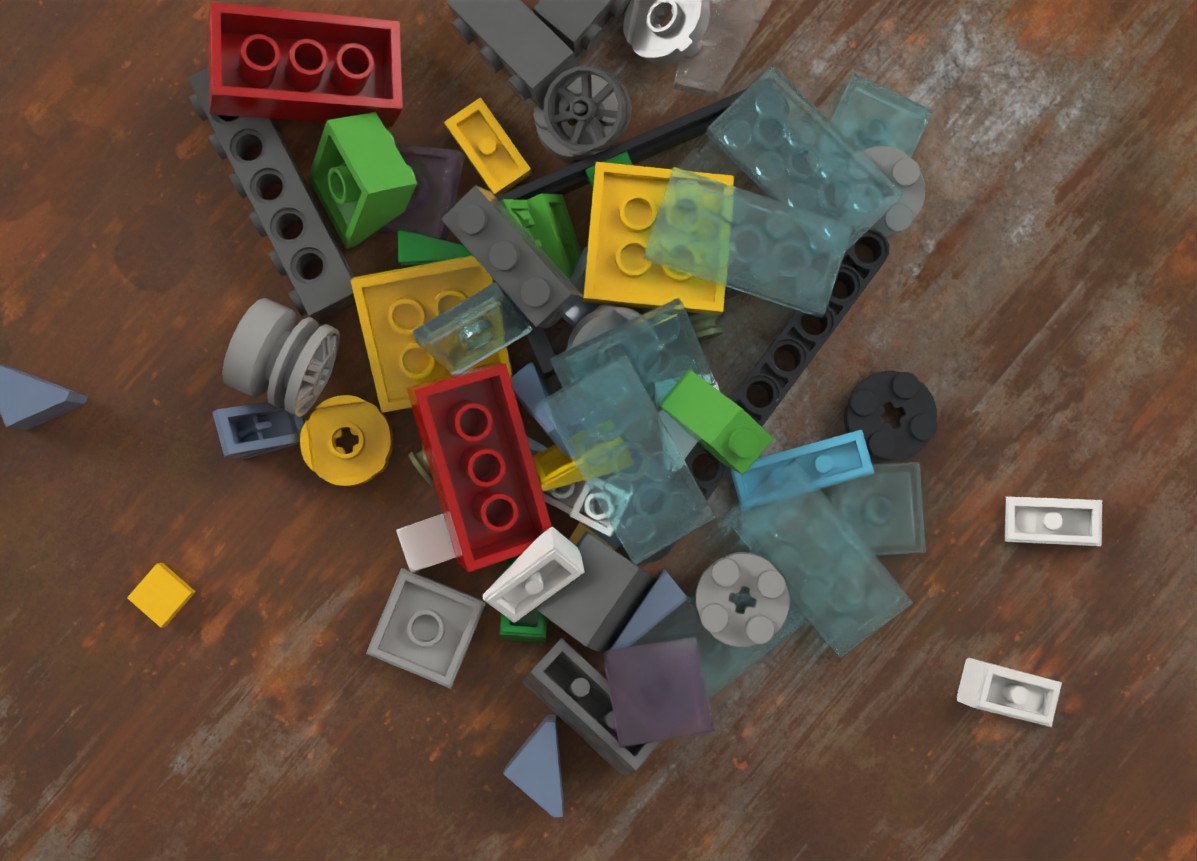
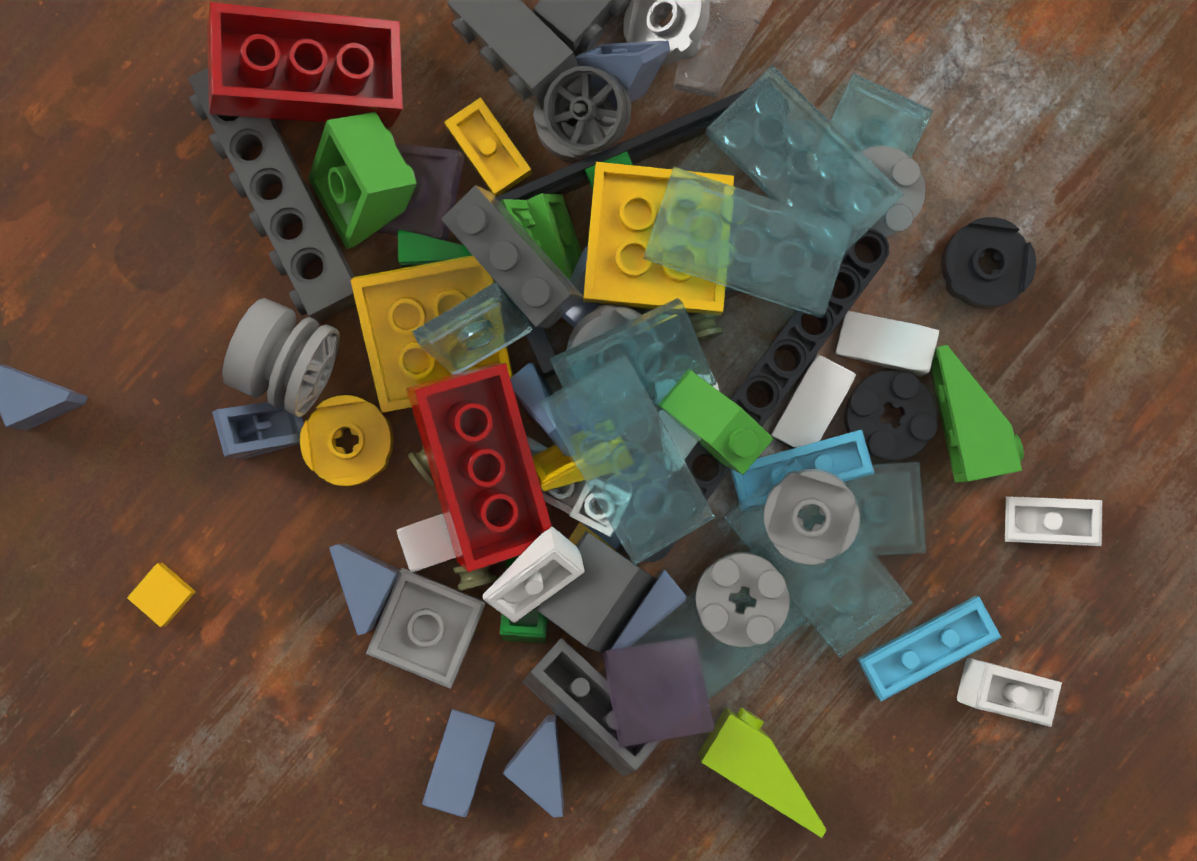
(365, 584): none -> sand blue slope
(459, 763): none -> sand blue slope
(474, 578): none -> olive bush
(630, 62): none -> sand blue slope
(750, 760): none -> lime slope
(813, 402): none -> white slope
(824, 539): none -> light grey plate
(887, 343): none -> white slope
(928, 648): none -> medium azure tile
(974, 428): none -> bright green slope
(1007, 246): none -> black plate

